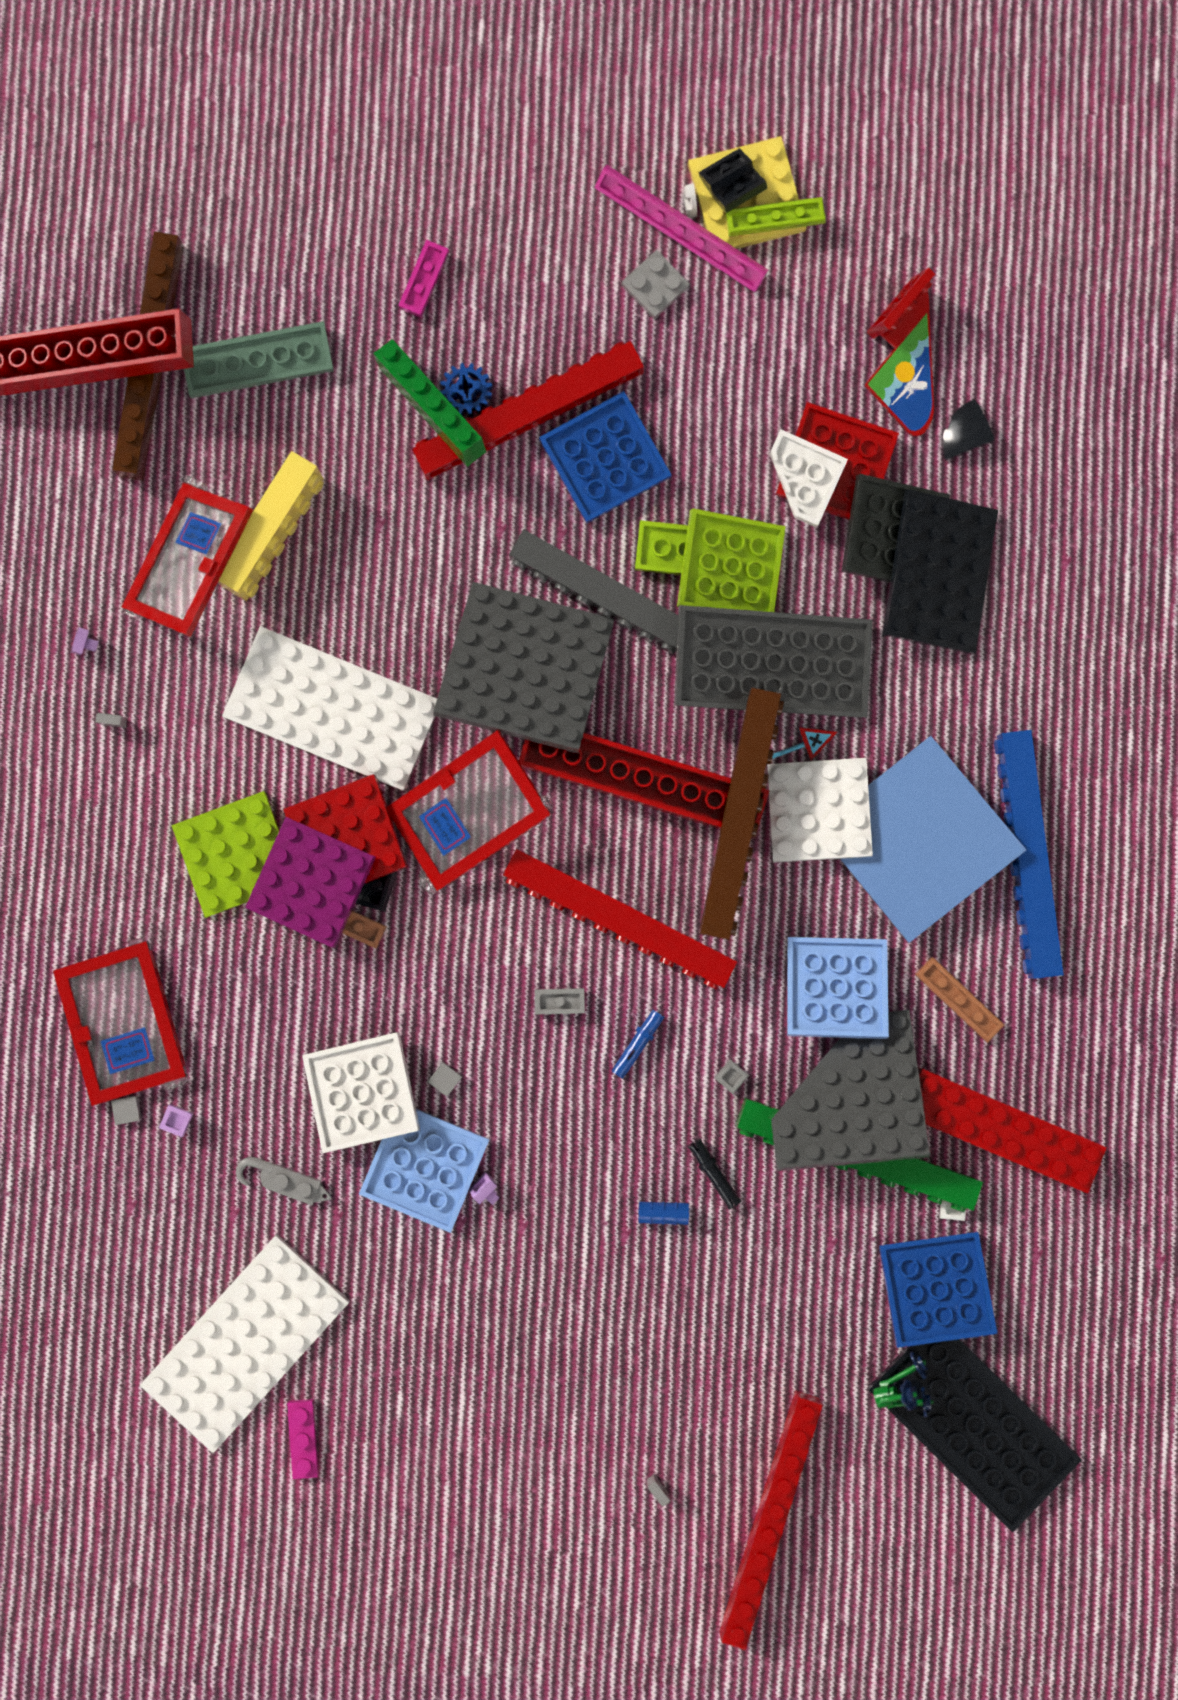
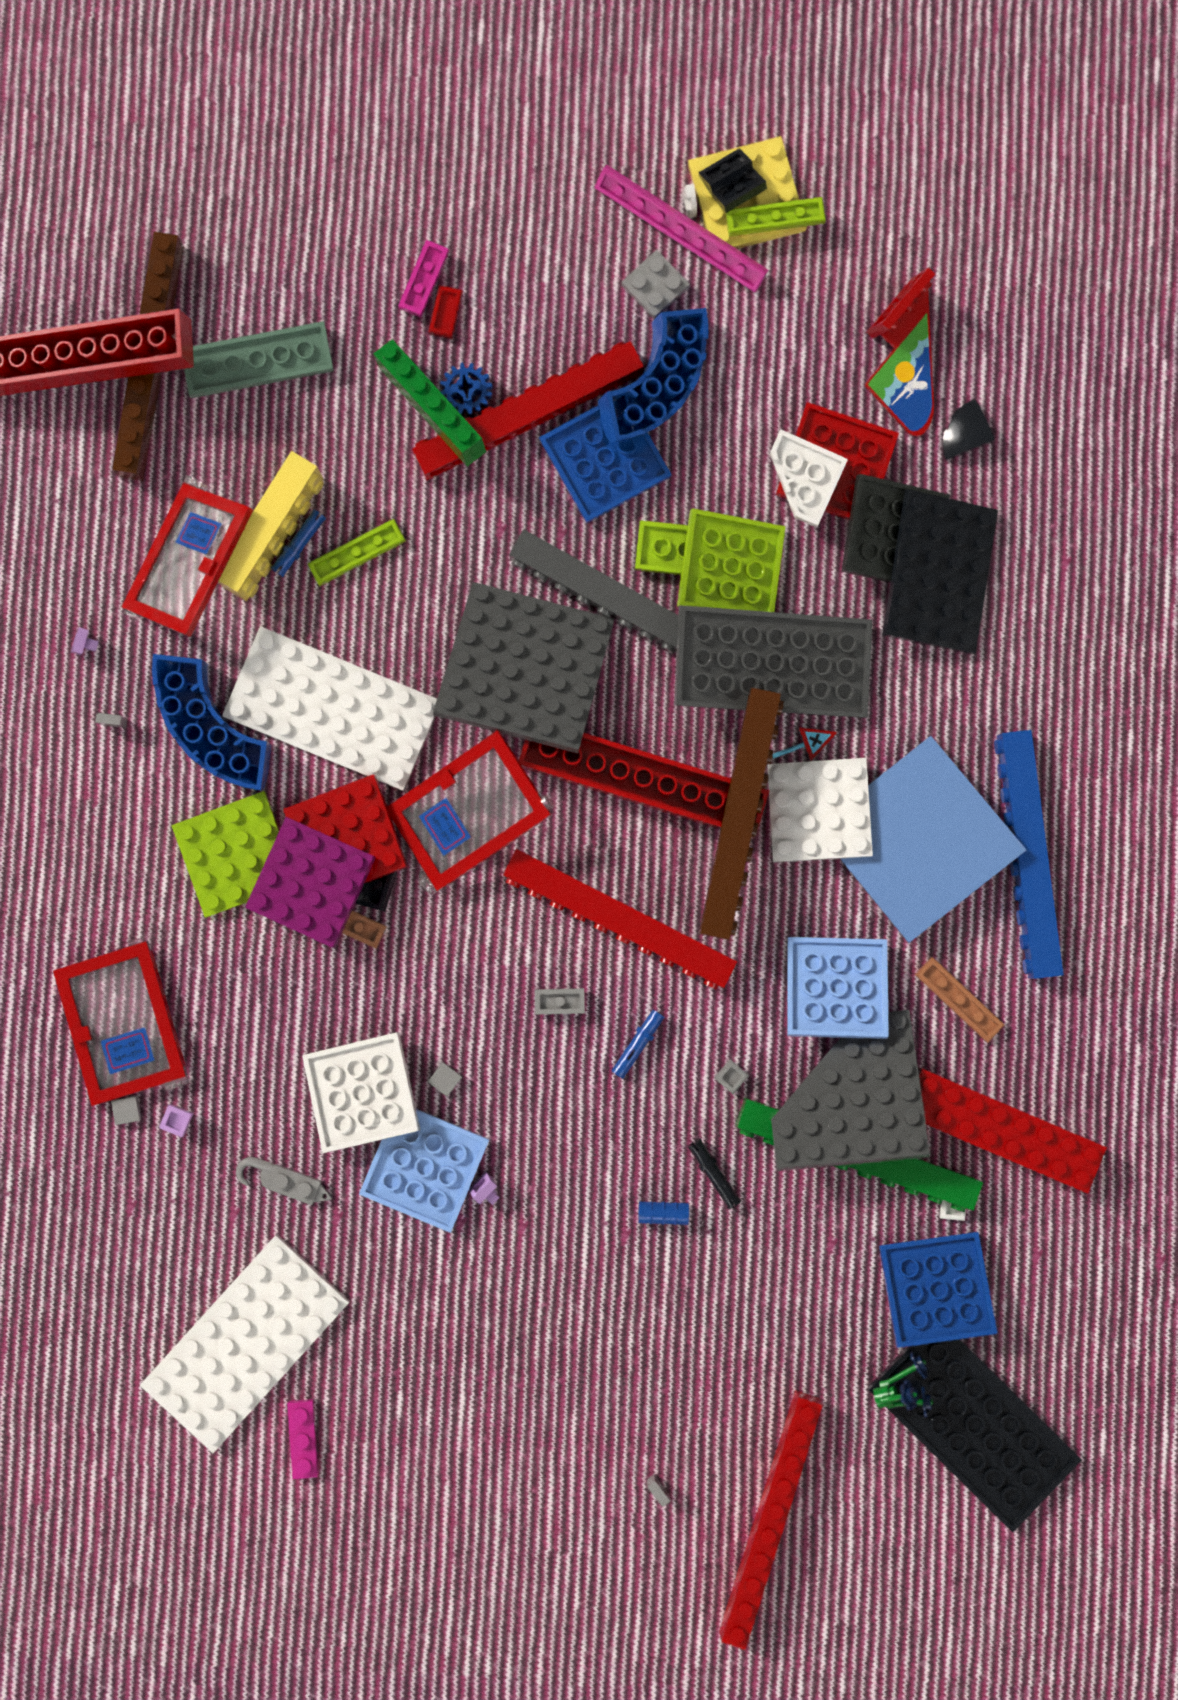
(200, 728): none -> blue brick
(298, 543): none -> blue pin
(356, 552): none -> lime tile
(445, 312): none -> red tile
(665, 382): none -> blue brick

